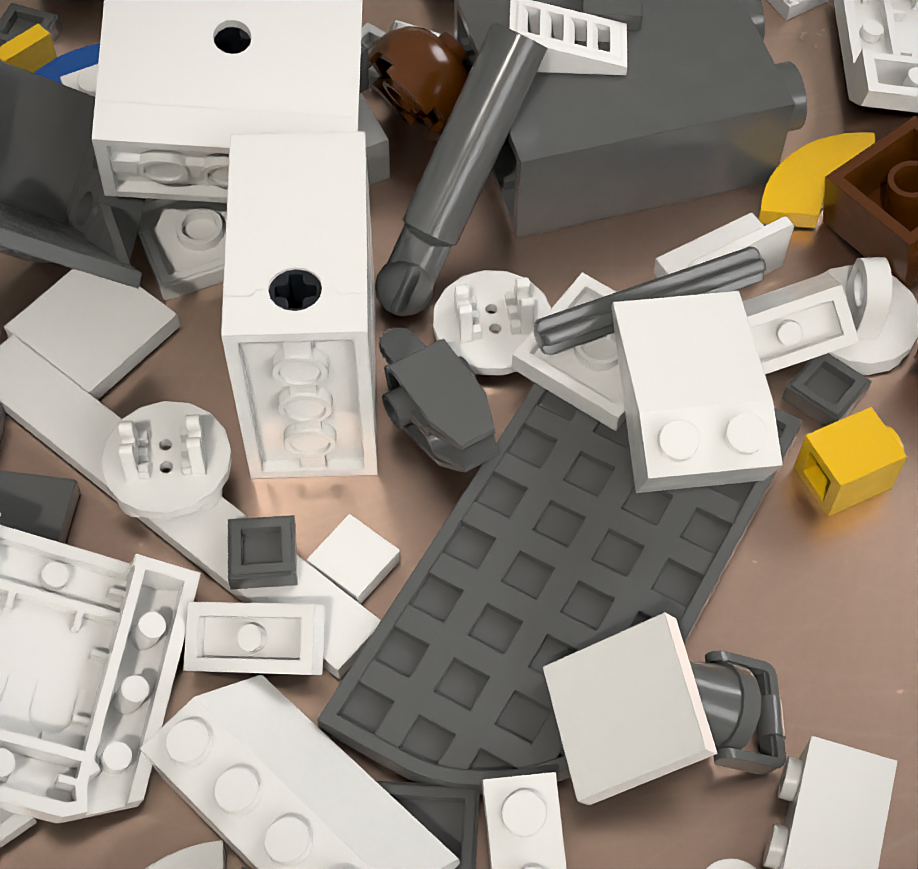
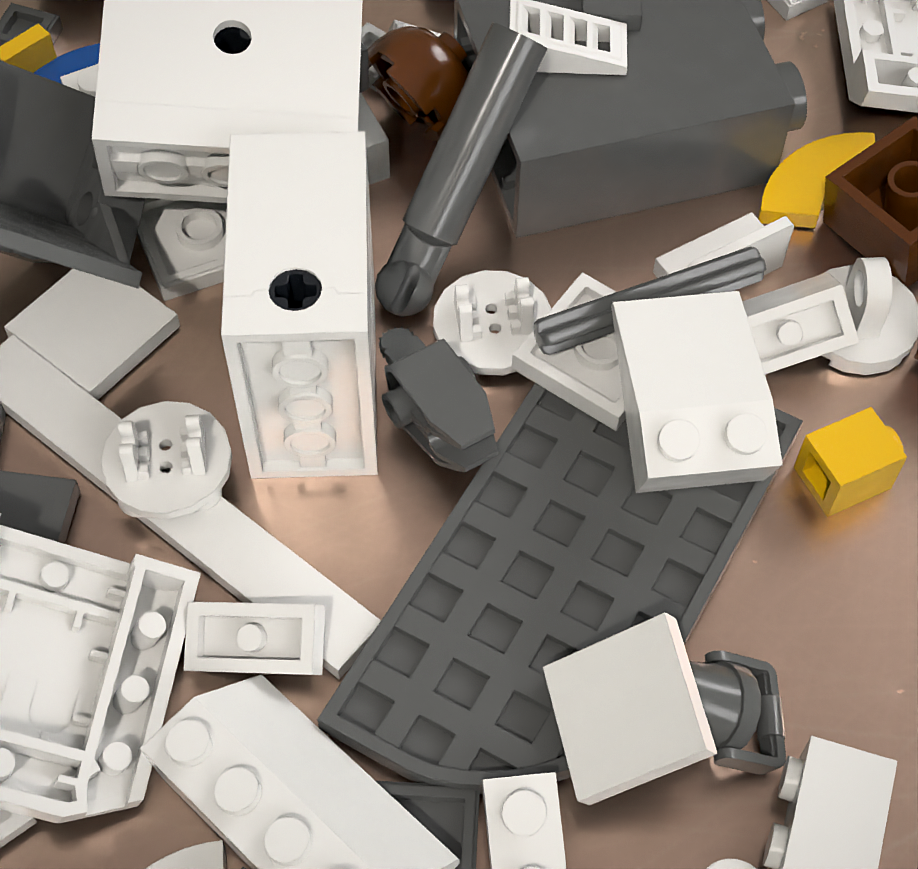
(262, 552): dark grey tile -> none
(355, 558): white tile -> none
(826, 389): dark grey tile -> none

